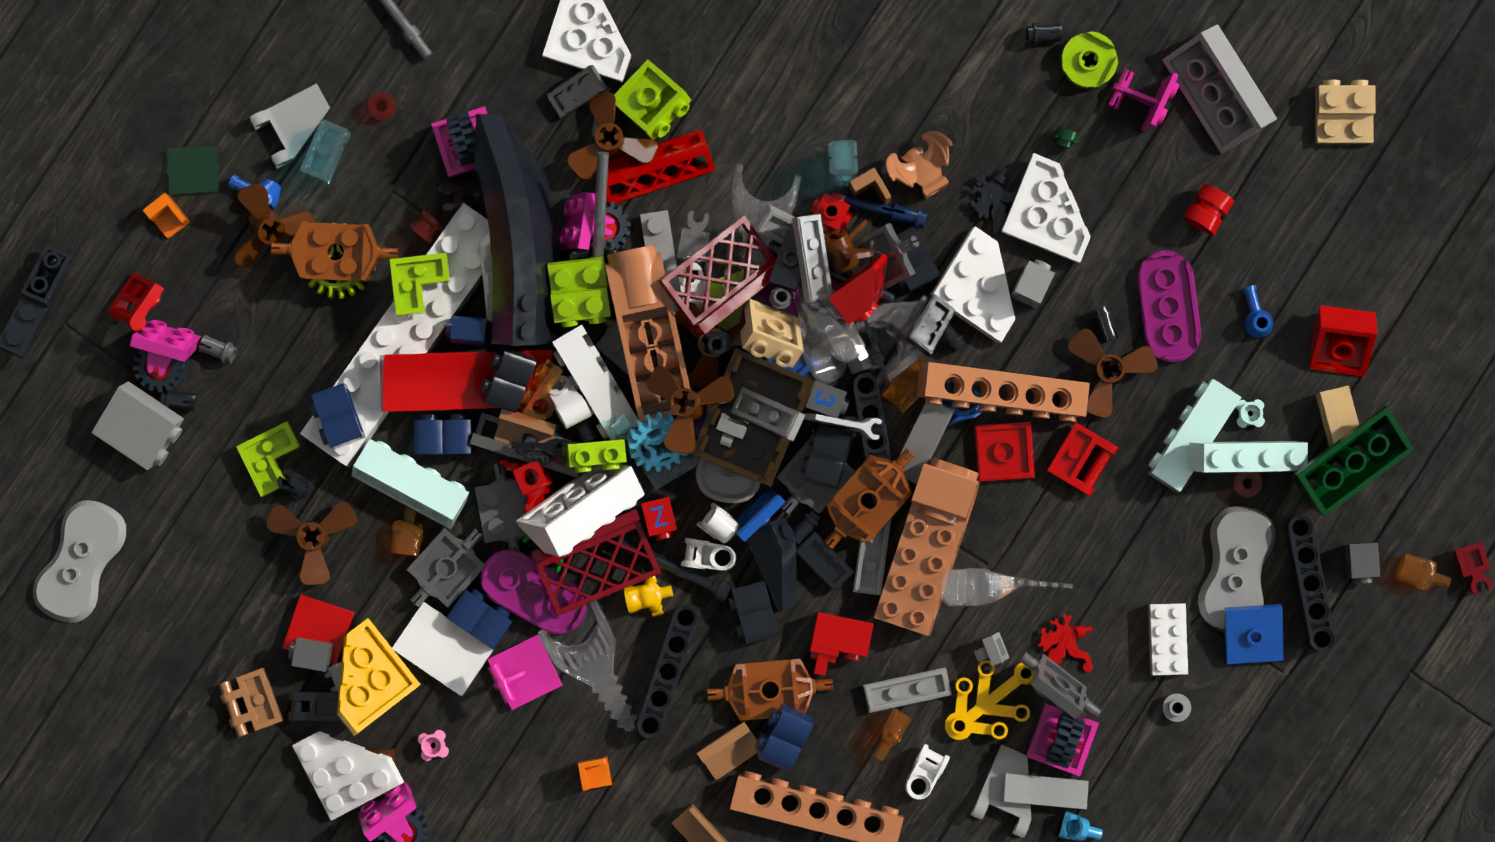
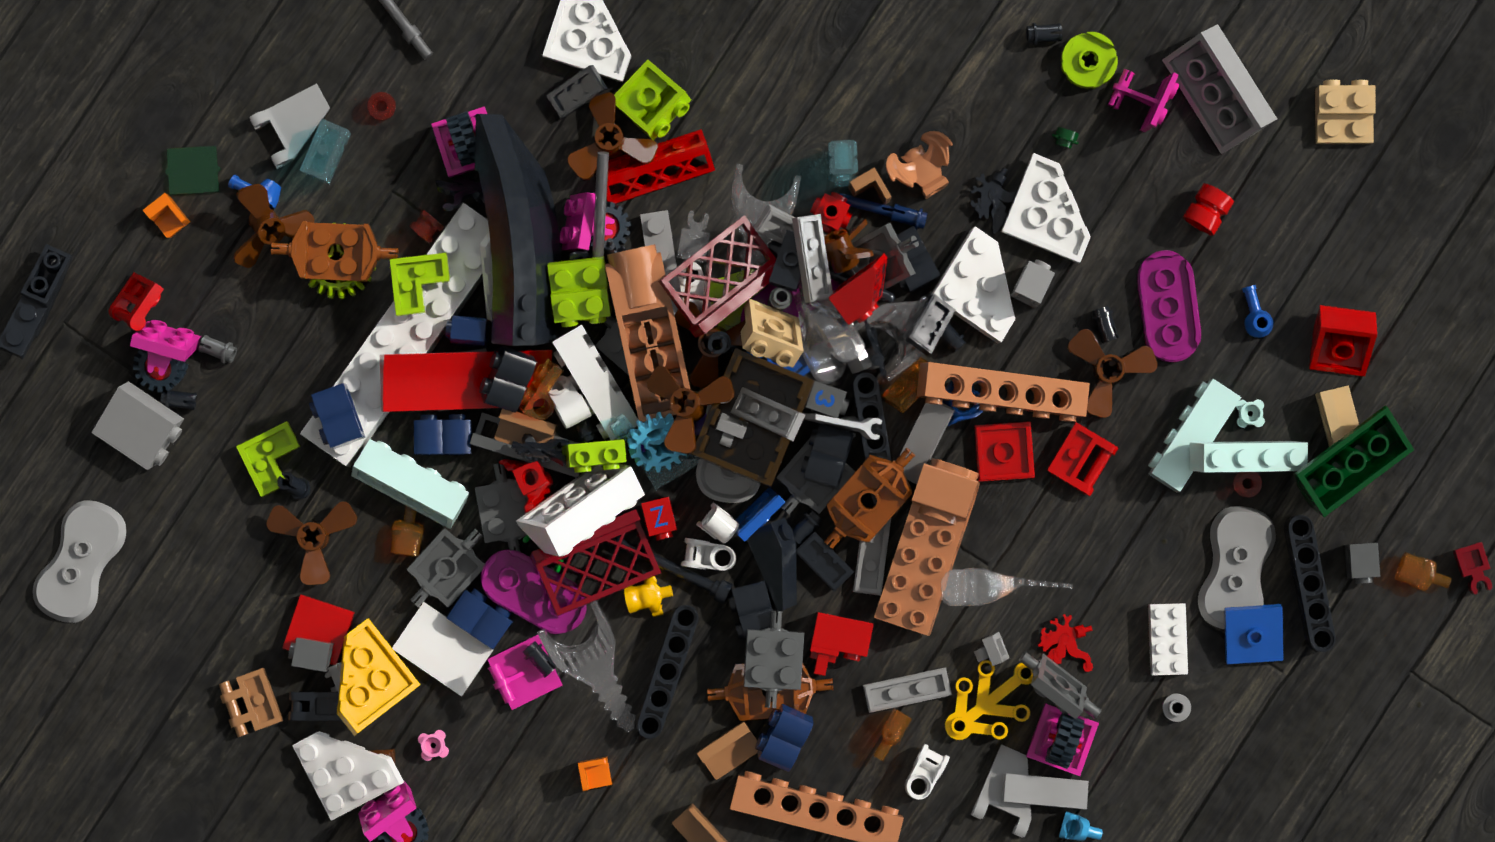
(539, 658): none -> black pin
(773, 659): none -> dark grey plate

